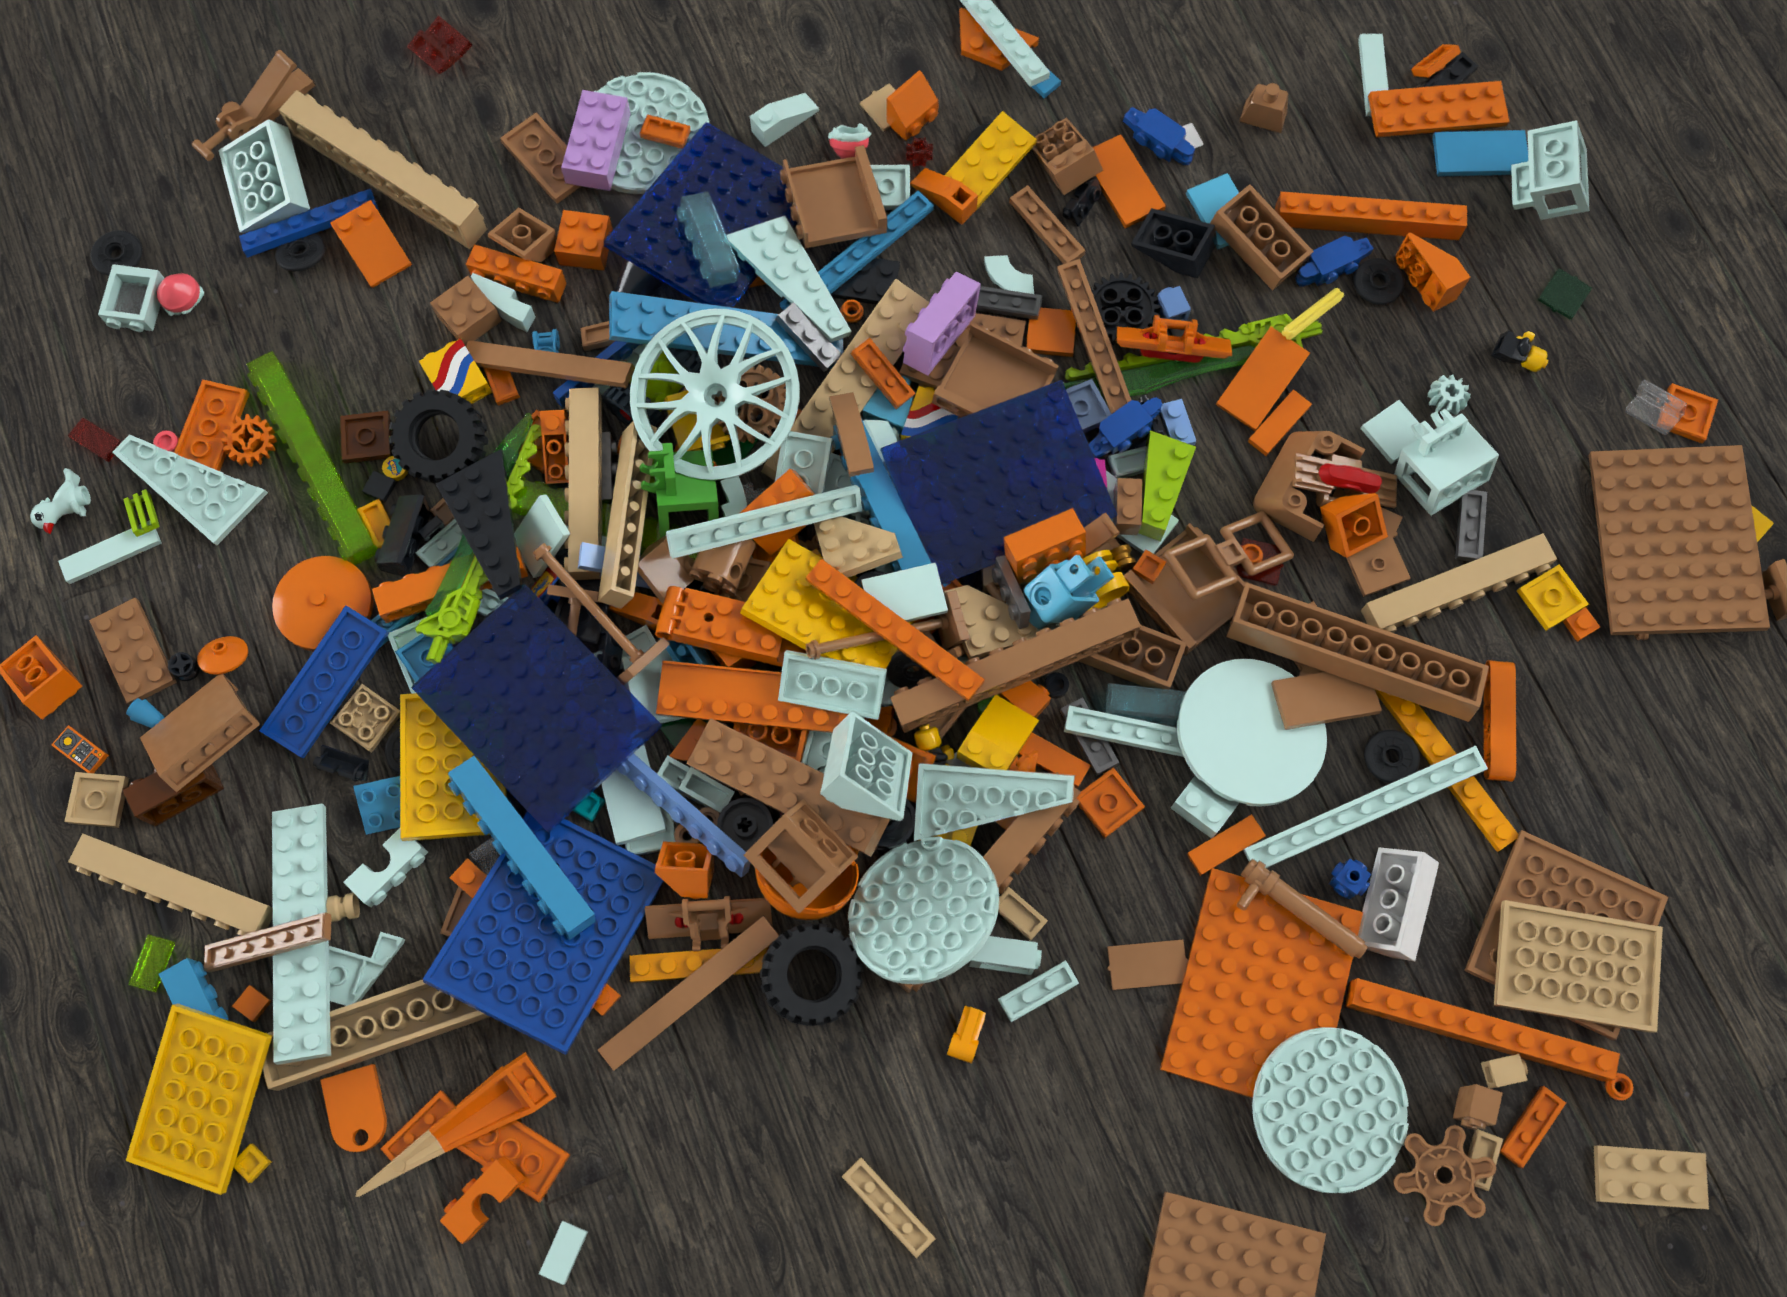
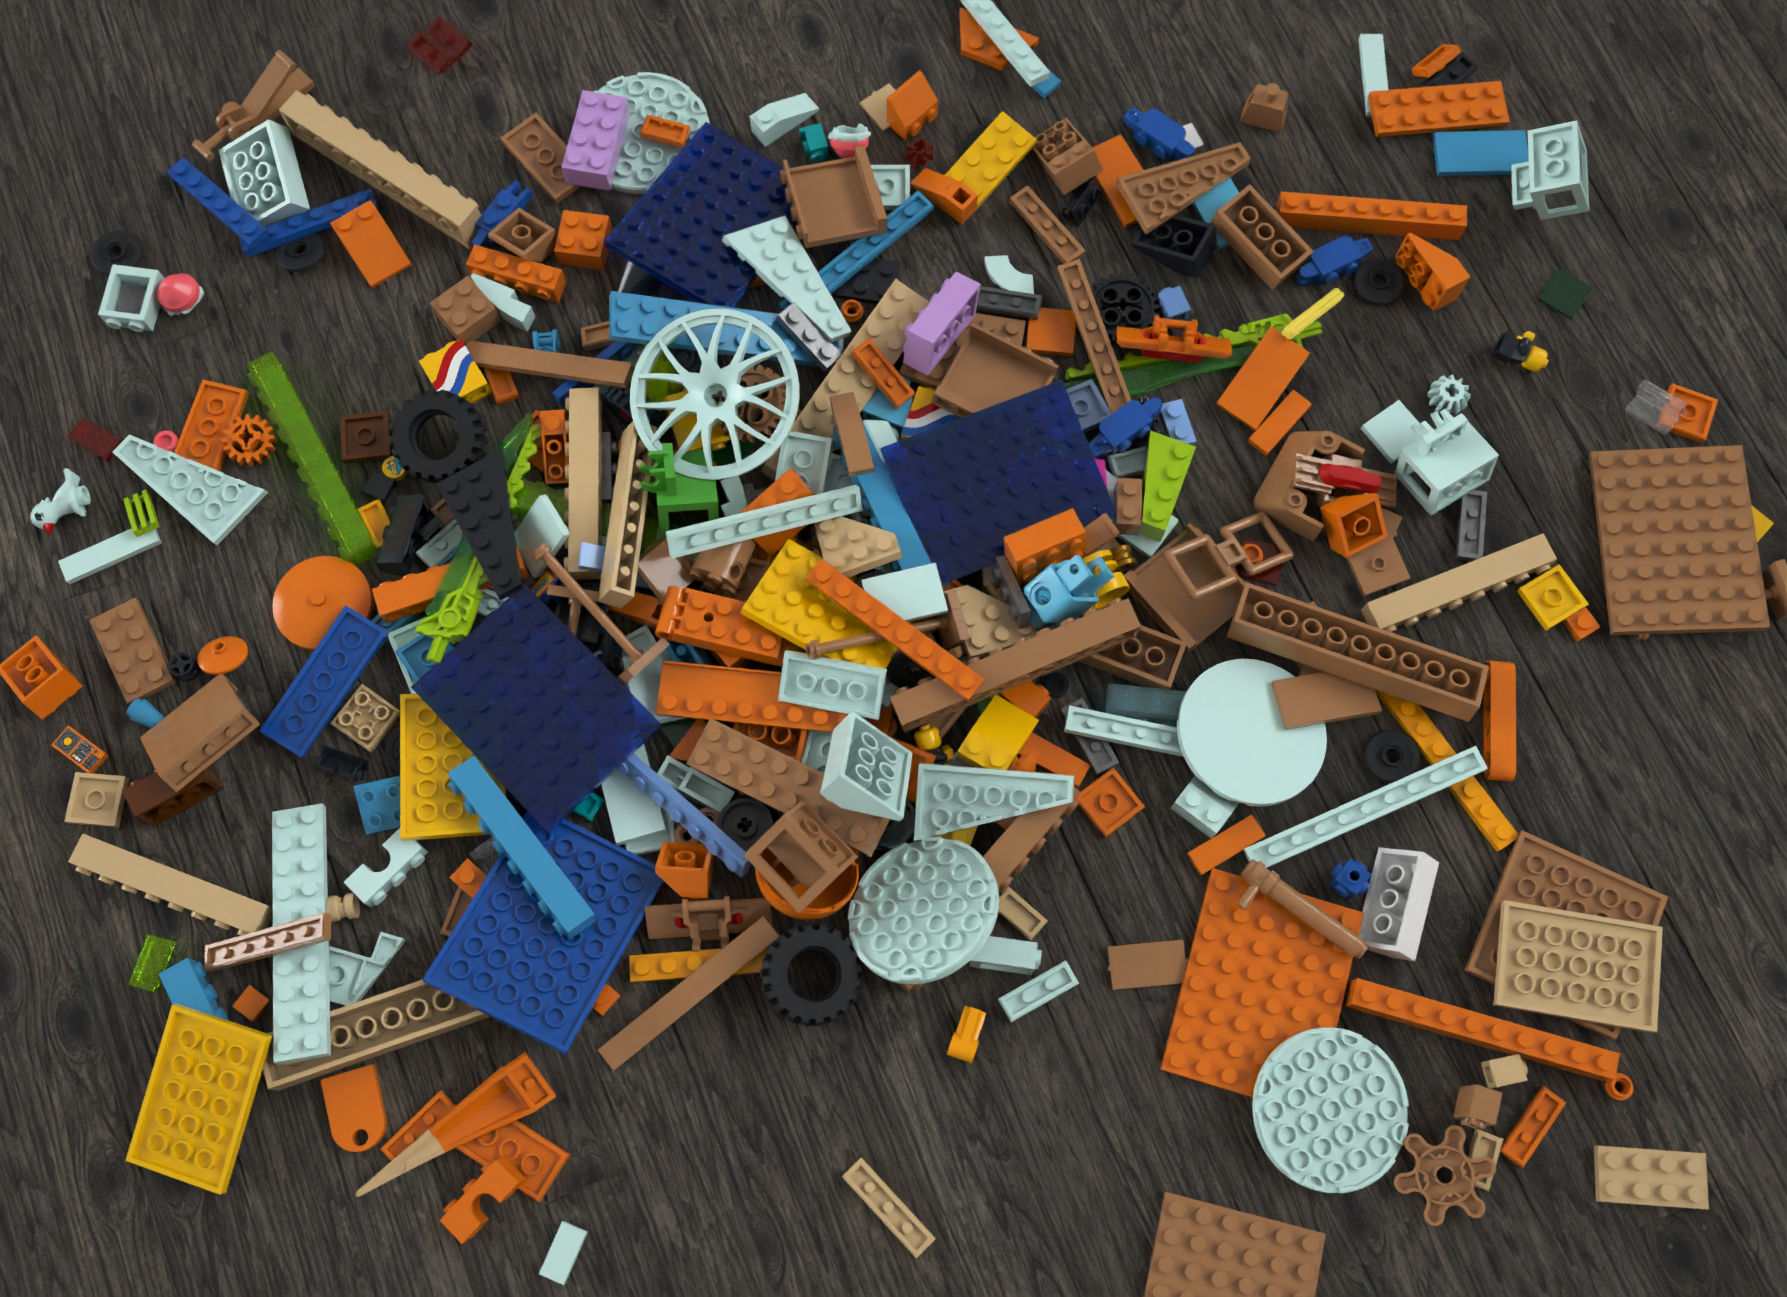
(218, 203): none -> blue plate
(251, 1163): yellow tile -> none
(499, 209): none -> blue hinge
(708, 239): clear light blue brick -> none
(814, 143): none -> teal brick
(1149, 566): orange plate -> none
(1170, 188): none -> medium nougat wing

